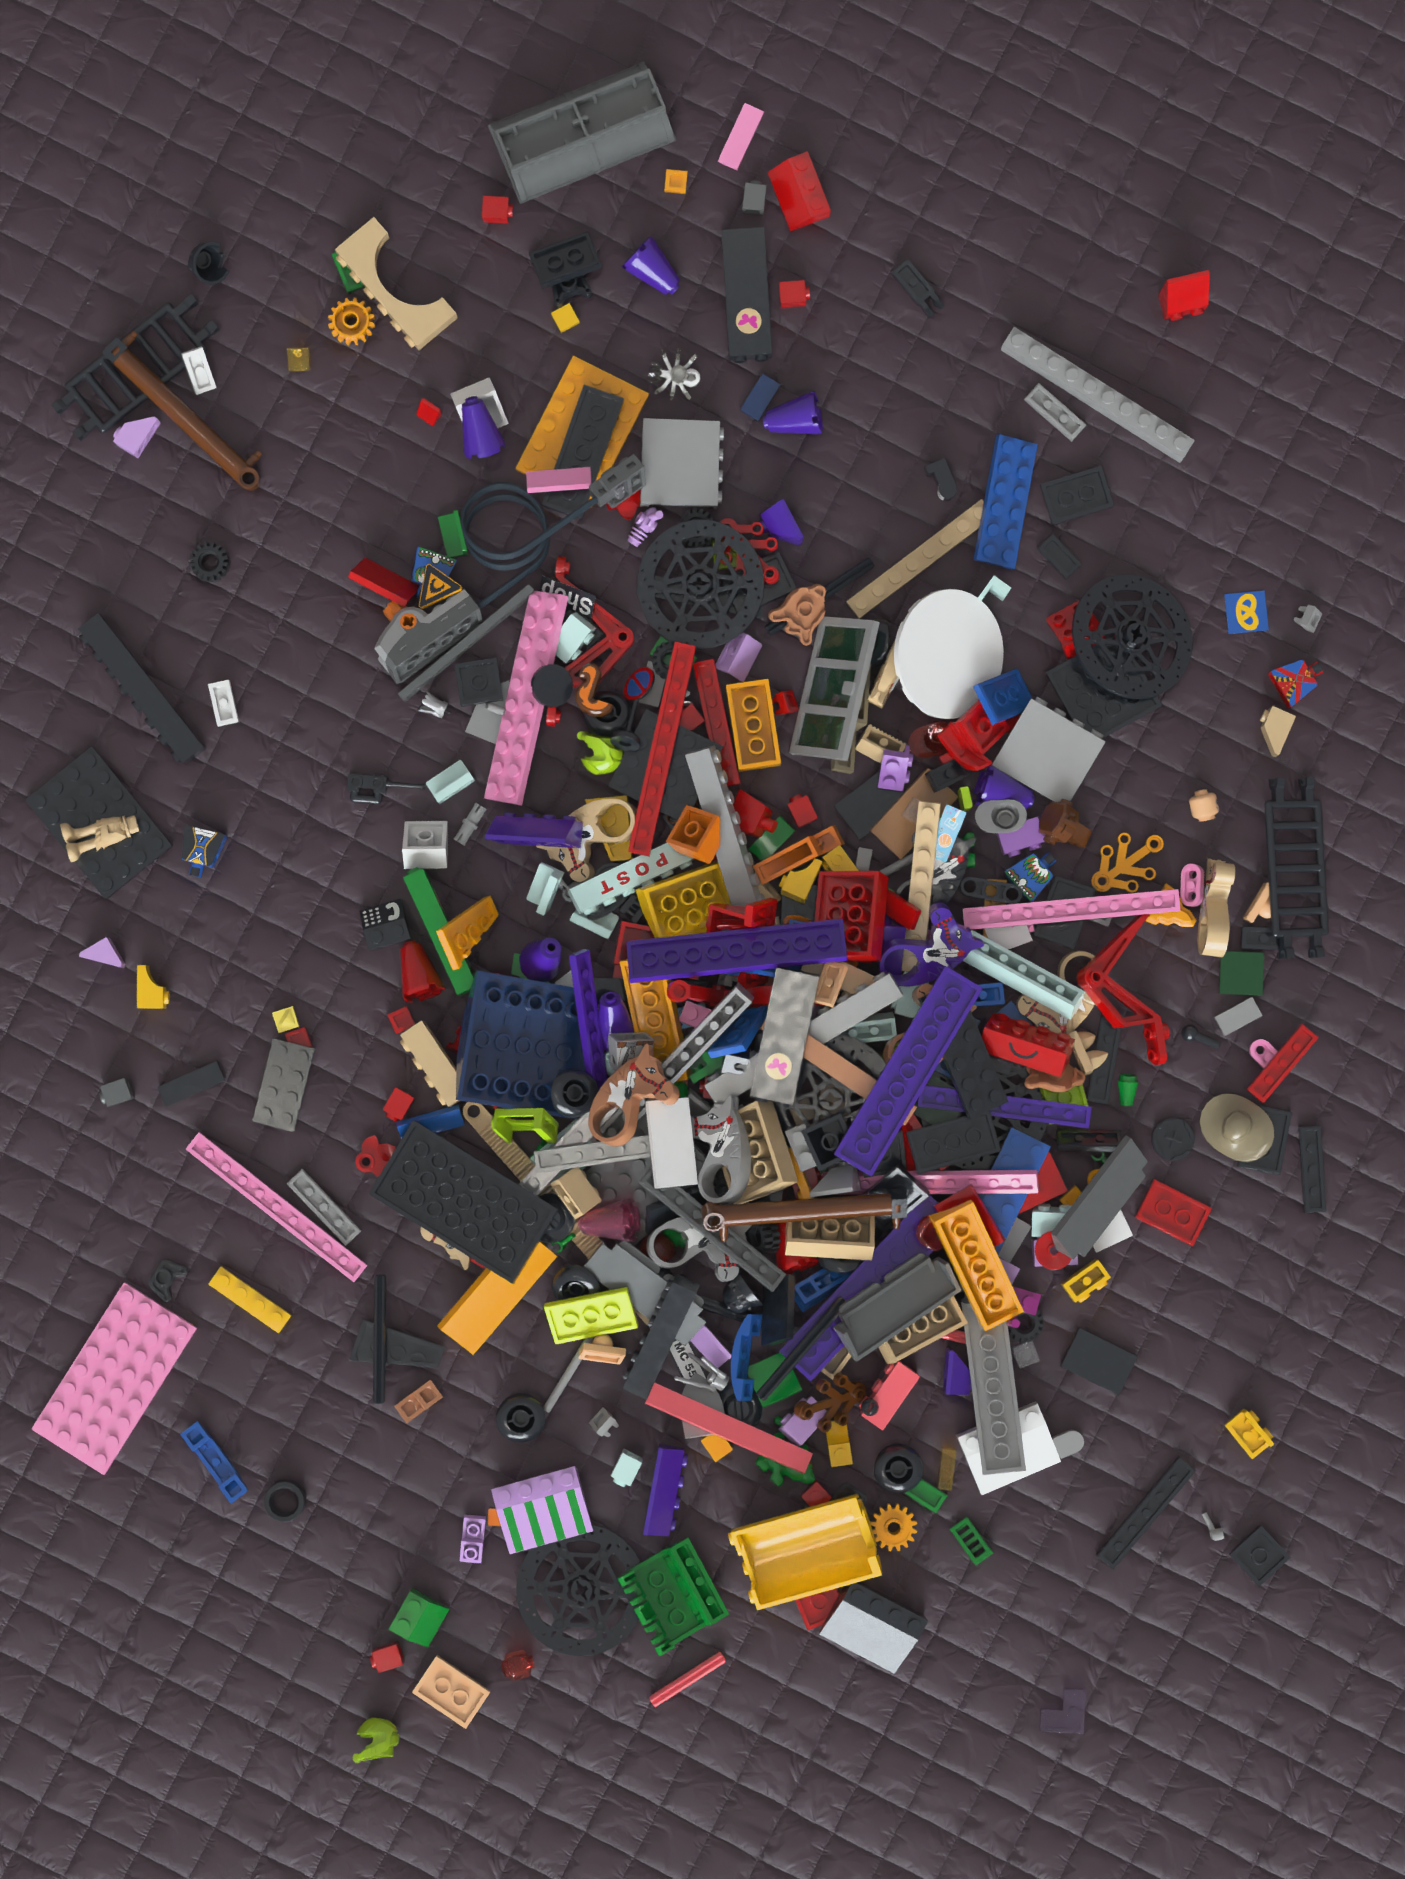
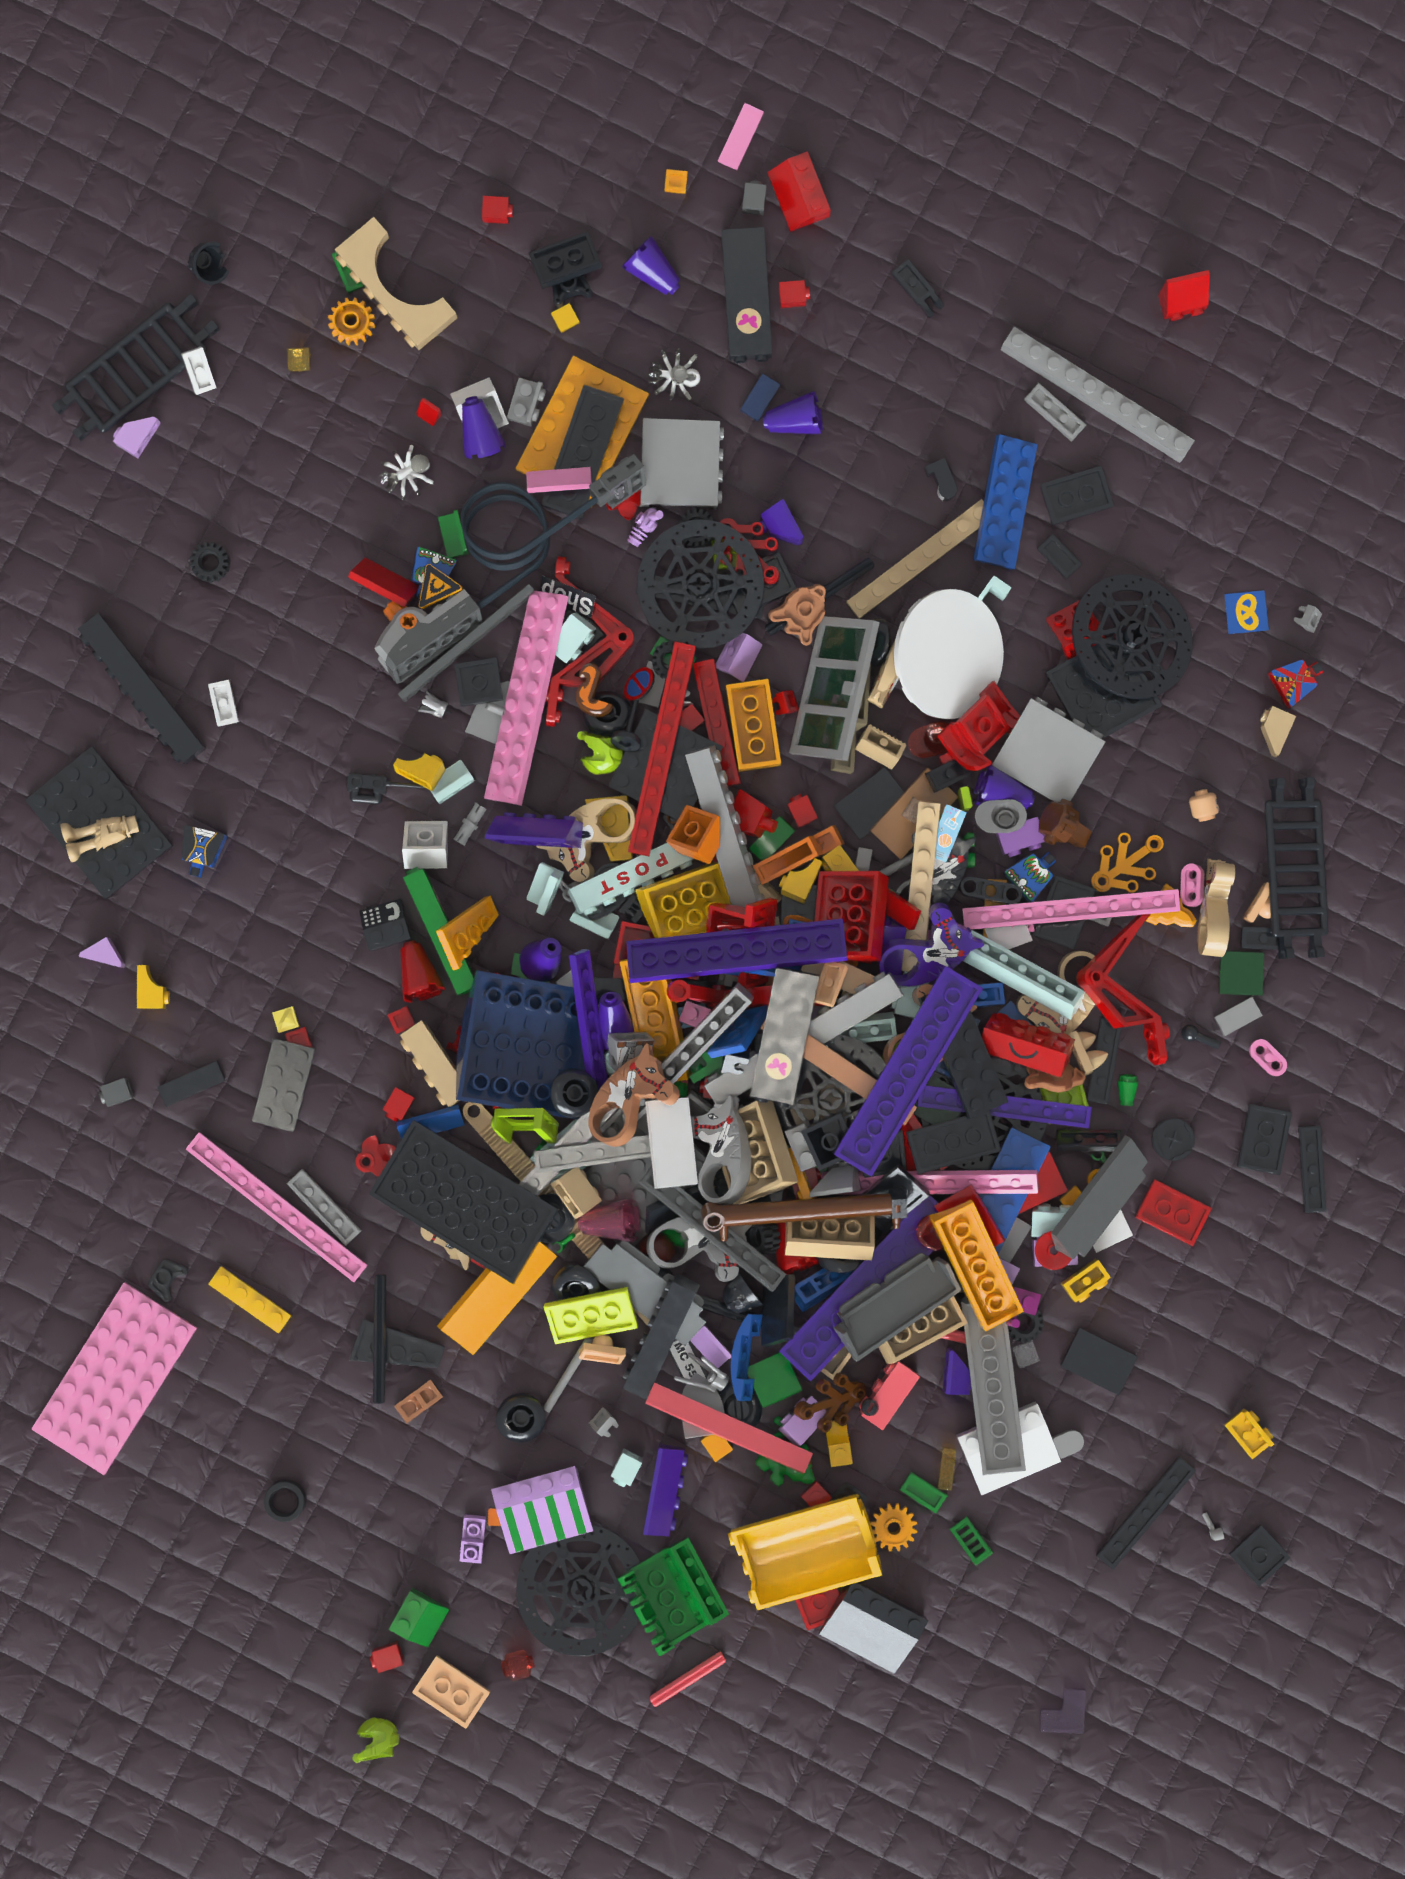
(181, 413): reddish brown piece -> none
(215, 1461): blue slope -> none
(409, 471): none -> animal
(423, 771): none -> yellow arch
(525, 402): none -> light grey bracket
(551, 685): black tile -> none
(582, 132): dark grey piece -> none
(800, 1350): black axle -> none
(894, 769): medium lavender bracket -> none
(898, 1468): black hat -> none
(1003, 696): blue tile -> none
(1237, 1127): dark tan hat -> none
(1282, 1063): red tile -> none

